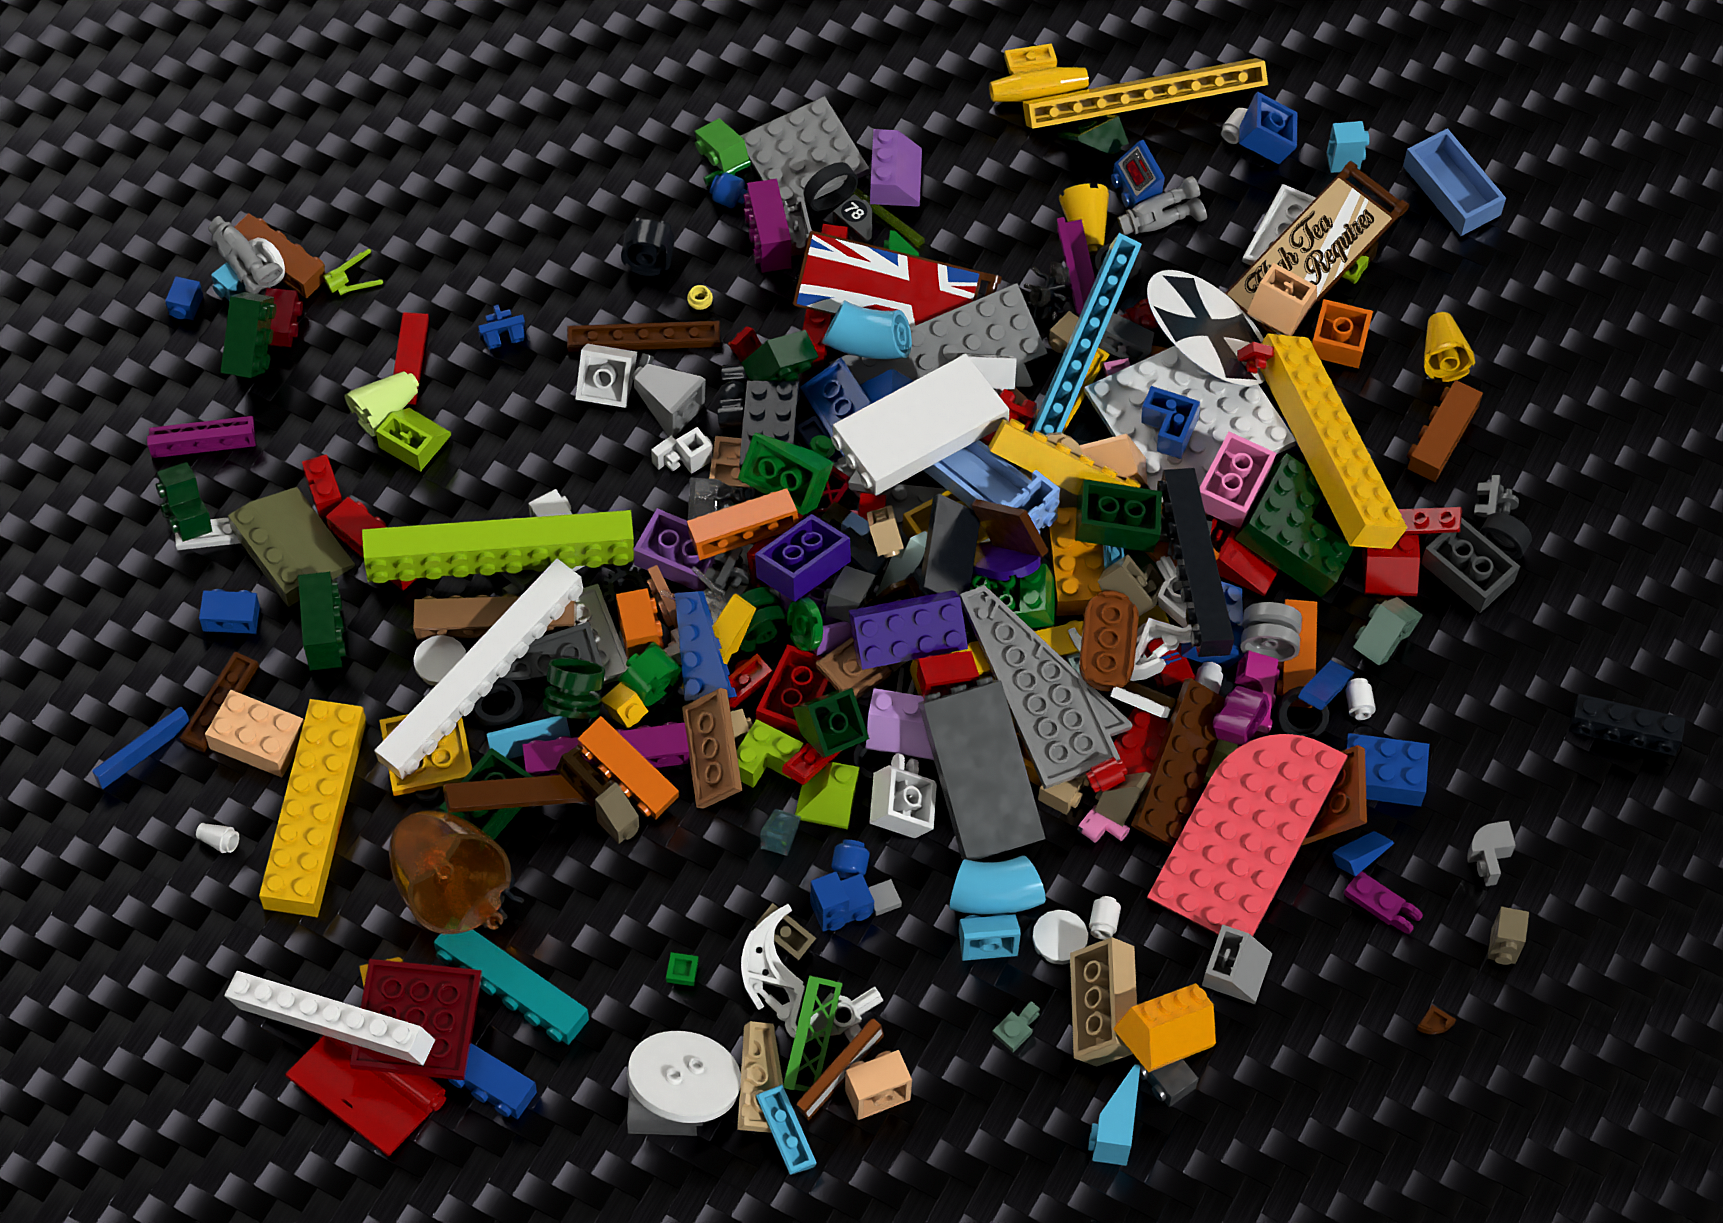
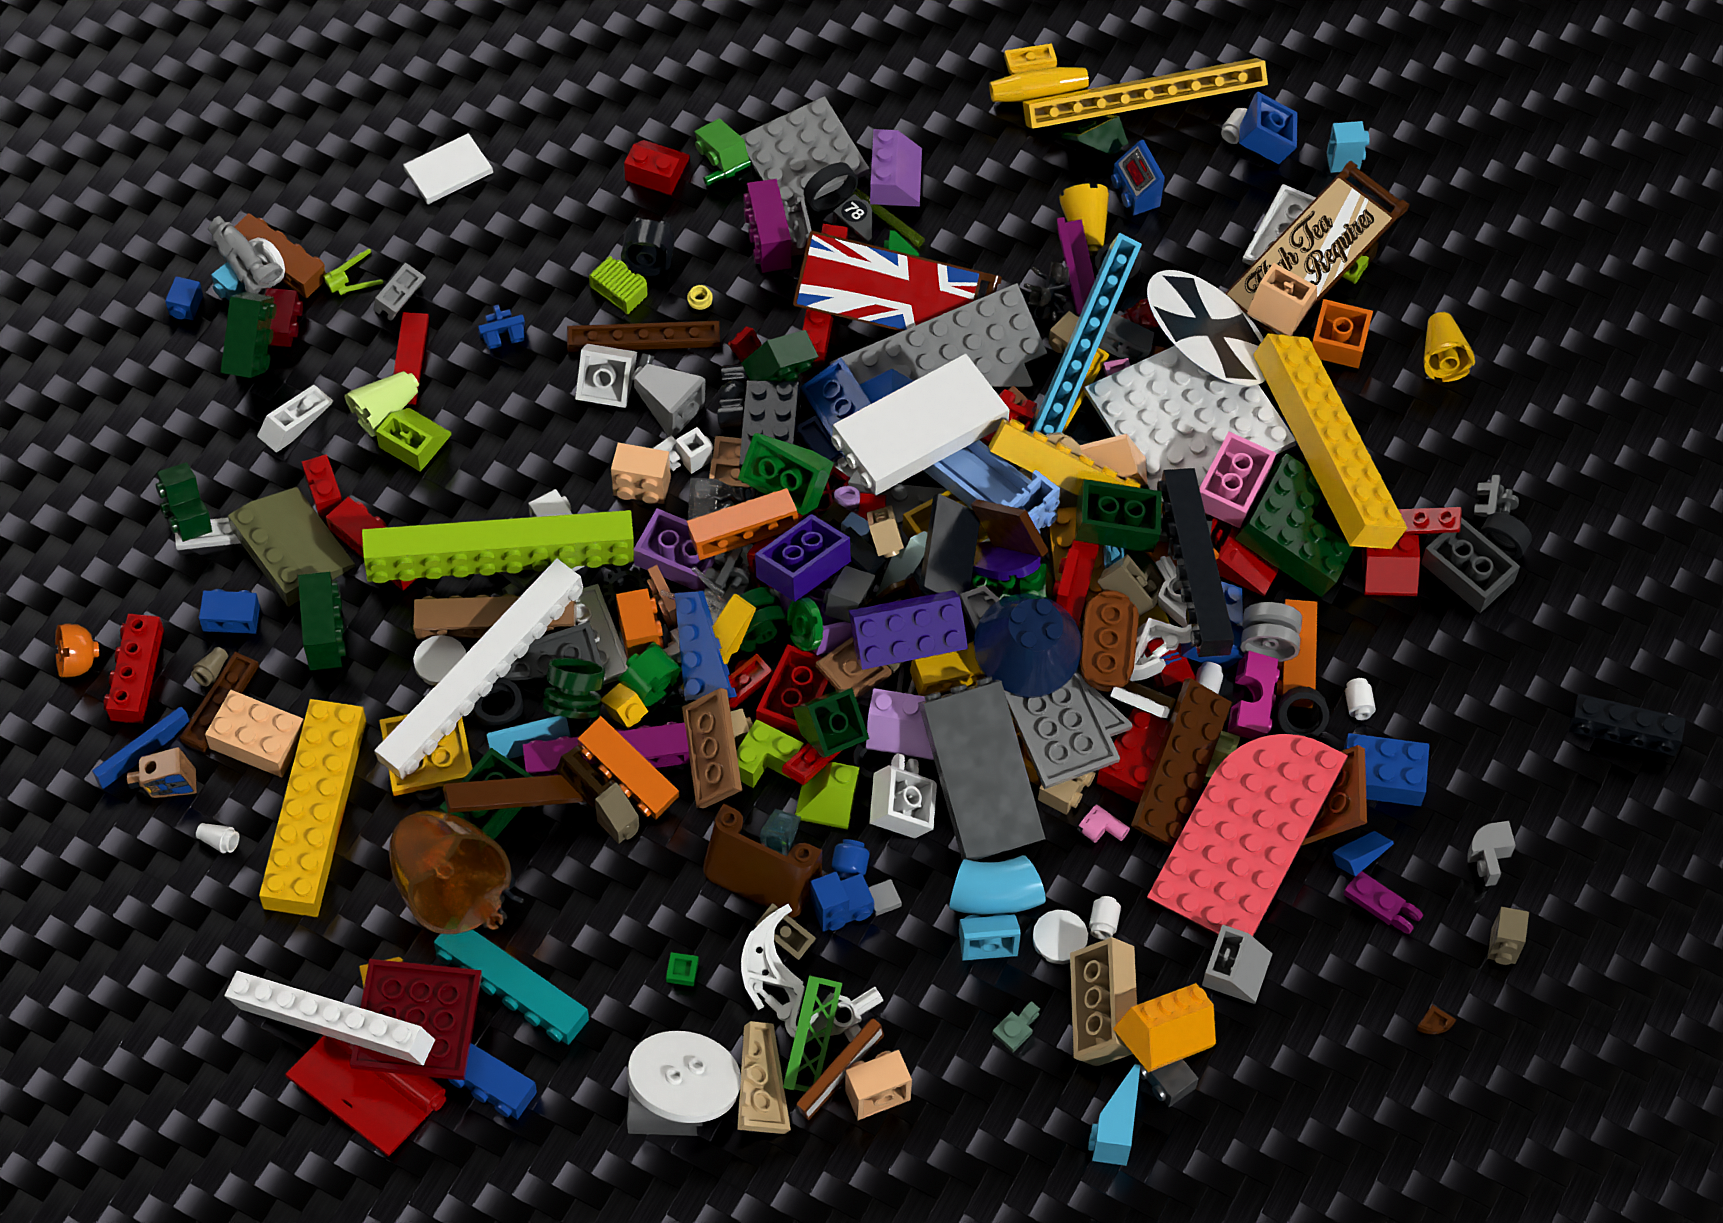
(75, 650): none -> orange cylinder
(134, 668): none -> red brick
(164, 774): none -> medium nougat torso
(201, 437): magenta fence -> none
(208, 668): none -> dark tan cone
(293, 418): none -> white slope
(398, 290): none -> light grey hinge
(448, 168): none -> white tile
(618, 284): none -> lime brick
(640, 473): none -> light nougat brick
(654, 166): none -> red slope
(728, 190): blue head -> none
(757, 870): none -> reddish brown windscreen
(786, 1130): medium azure slope -> none
(822, 446): green plate -> none
(847, 497): none -> lavender tile
(869, 332): medium azure brick -> none
(946, 671): red brick -> none
(997, 370): white brick -> none
(1028, 645): none -> dark blue cone
(1075, 578): none -> red bracket
(1106, 775): red brick -> none
(1121, 800): dark tan slope -> none
(1149, 215): light grey piece -> none
(1174, 417): blue brick -> none
(1241, 715): magenta brick -> none
(1255, 356): red tile -> none
(1325, 685): blue tile -> none
(1388, 626): sand green brick -> none
(1444, 430): dark orange brick -> none
(1454, 182): medium blue piece -> none

